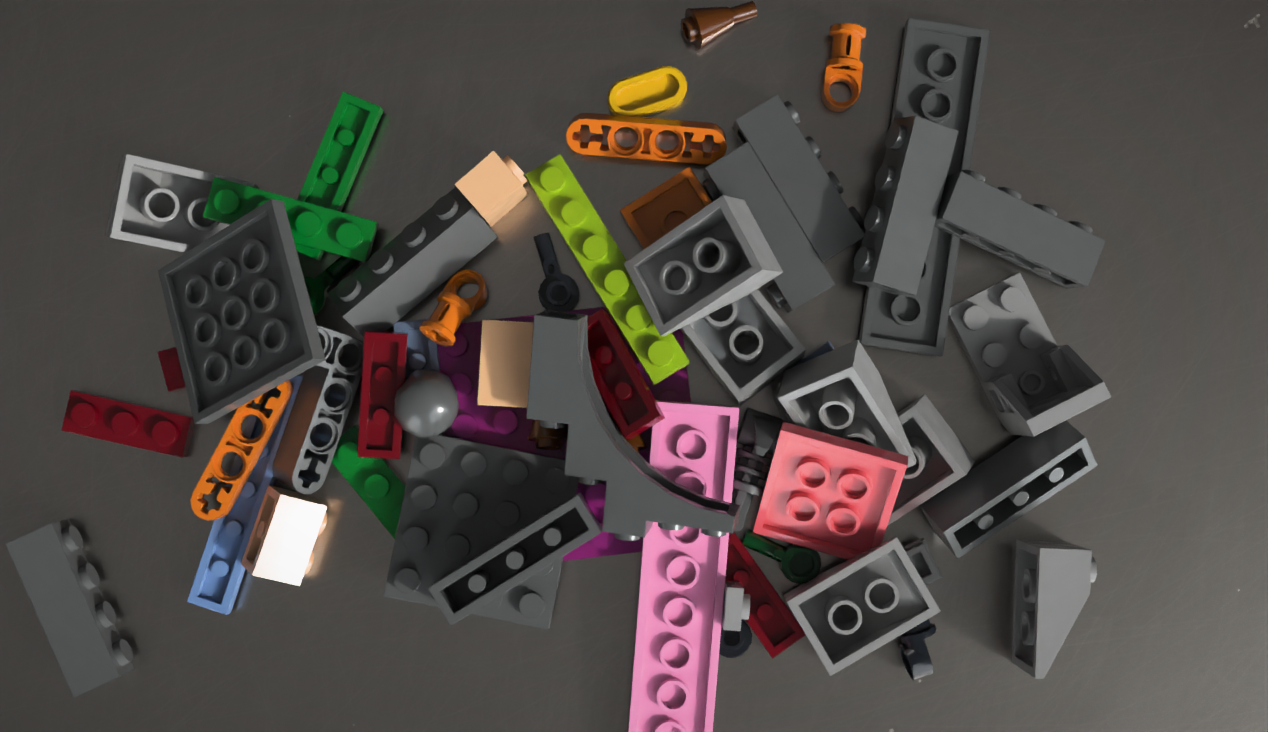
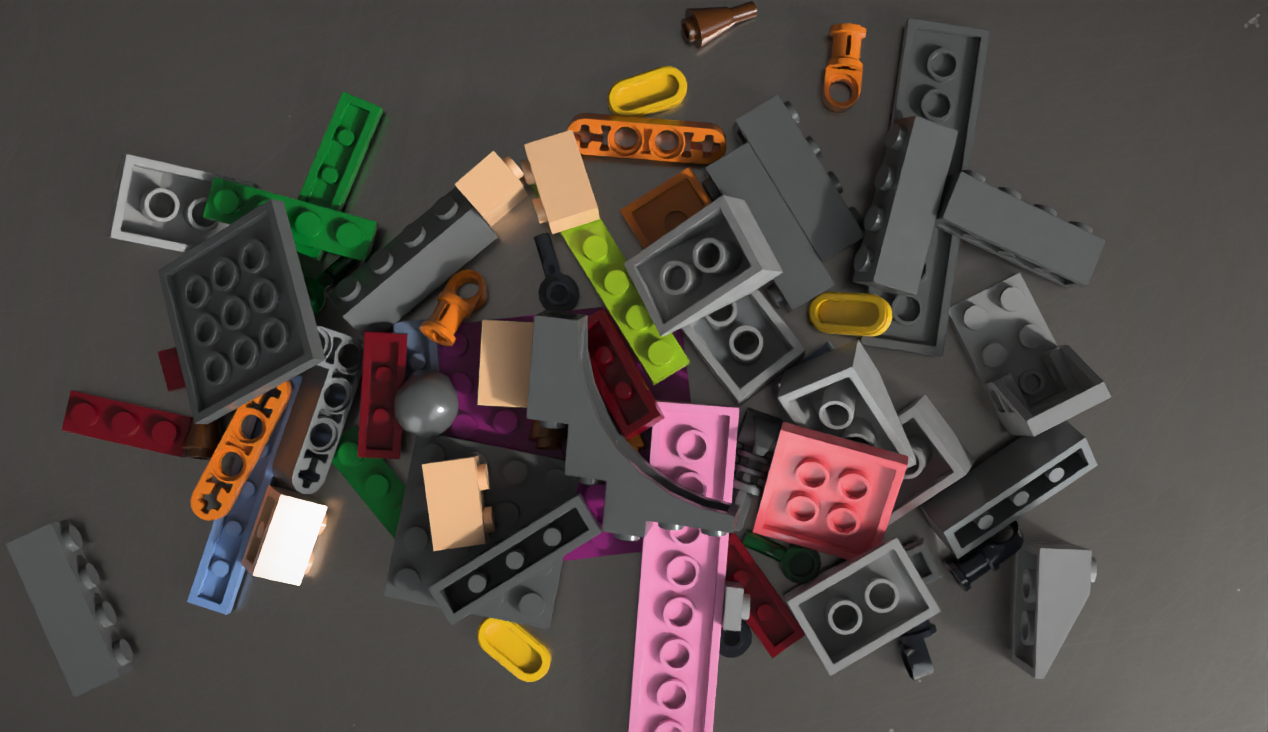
(202, 440): none -> reddish brown cone
(458, 502): none -> light nougat brick
(514, 648): none -> yellow tile
(561, 181): none -> light nougat brick
(850, 313): none -> yellow tile
(984, 558): none -> black connector

